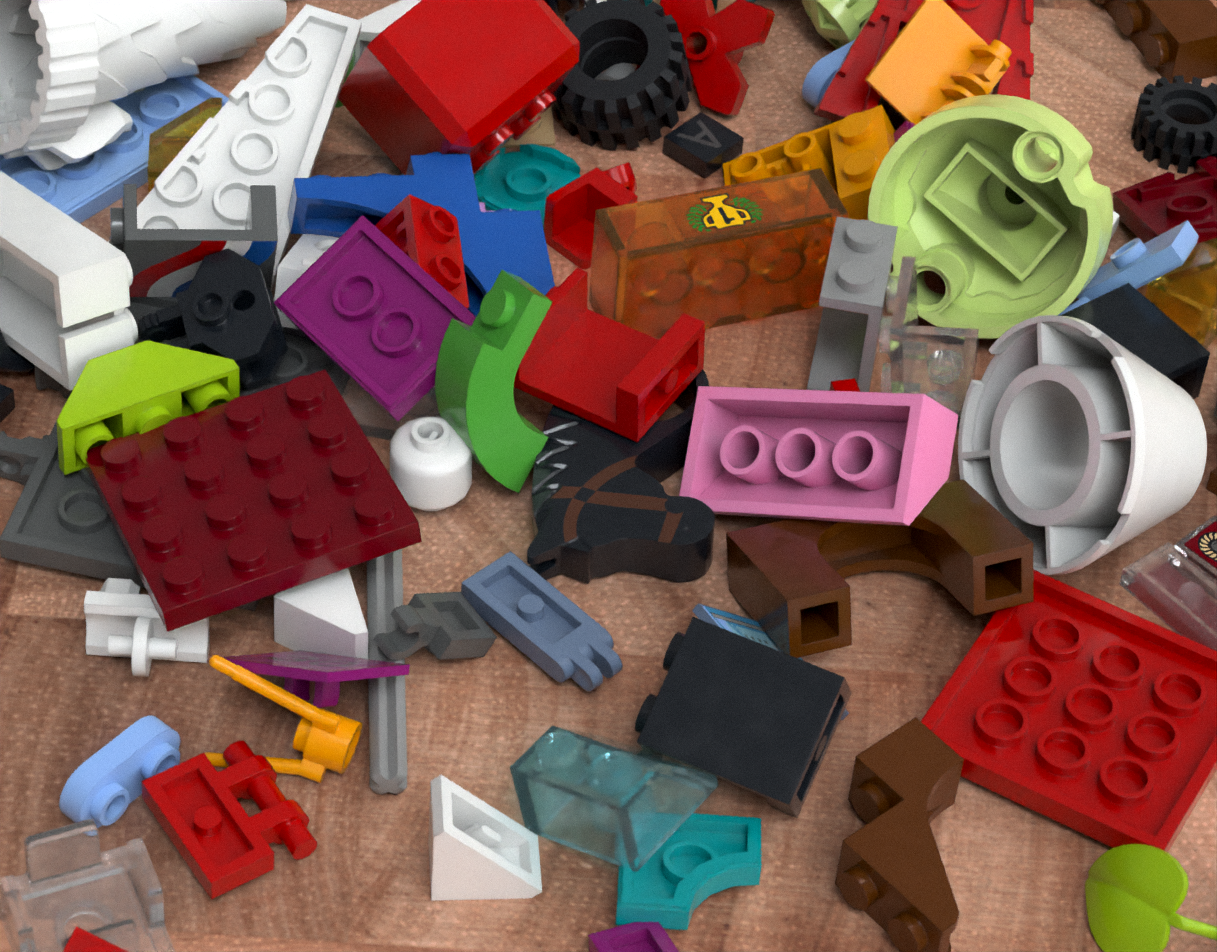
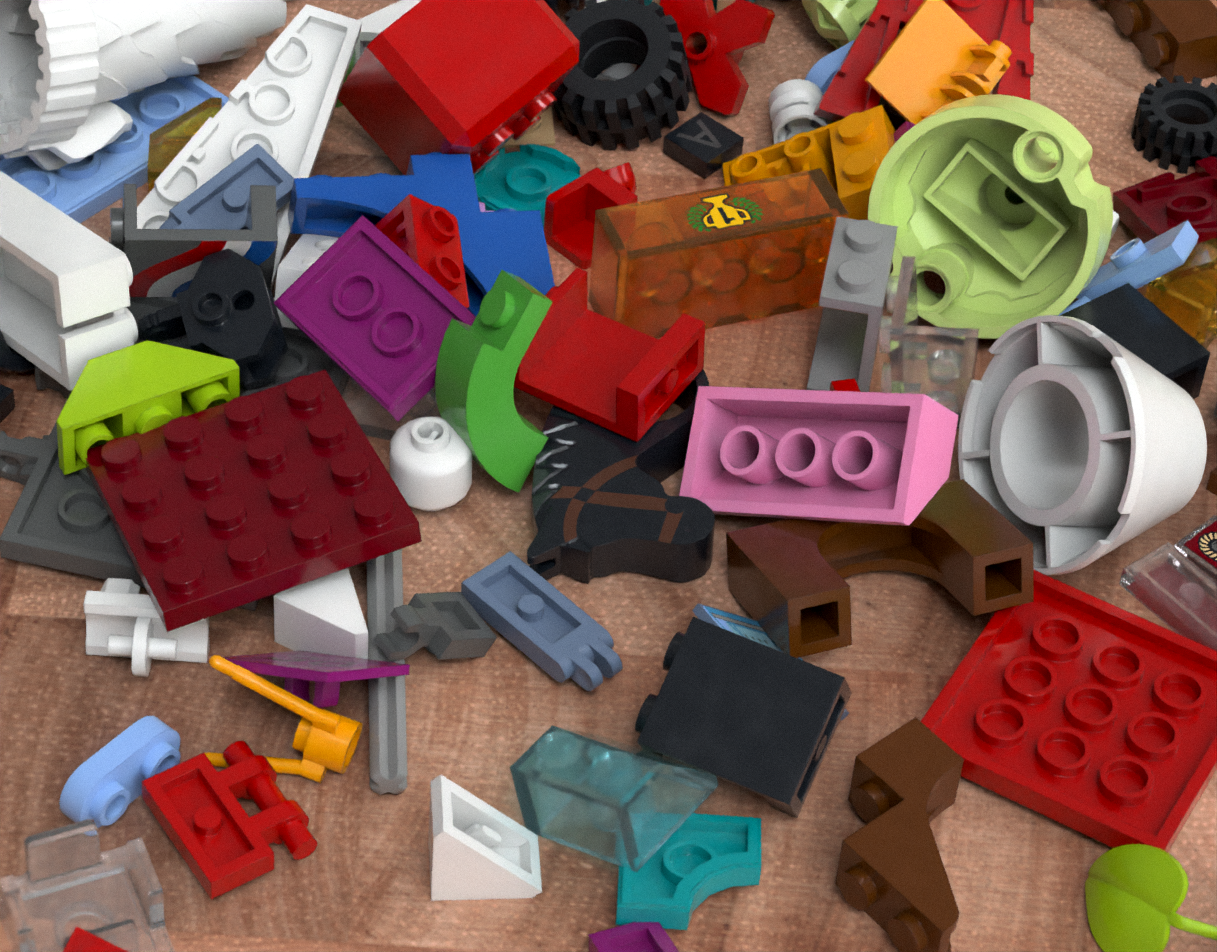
(225, 197): none -> sand blue hinge
(793, 108): none -> white wheel

